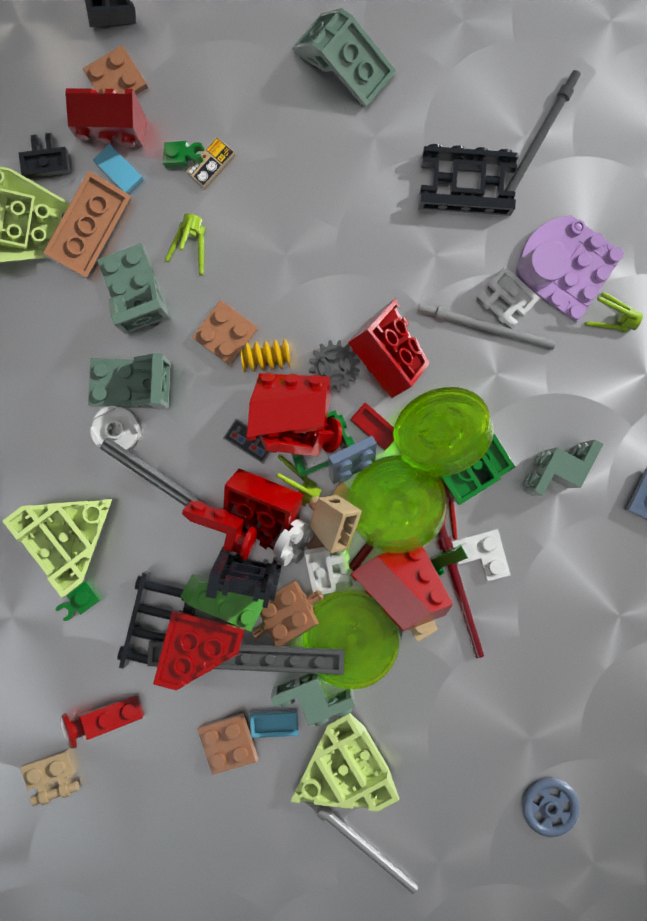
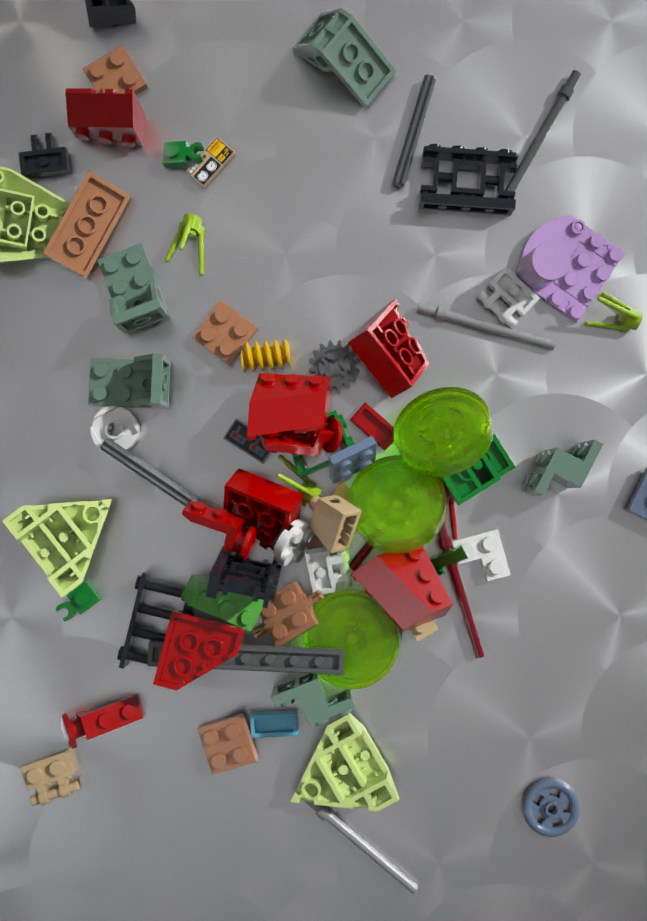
(118, 169): medium azure tile -> none
(414, 130): none -> dark grey axle

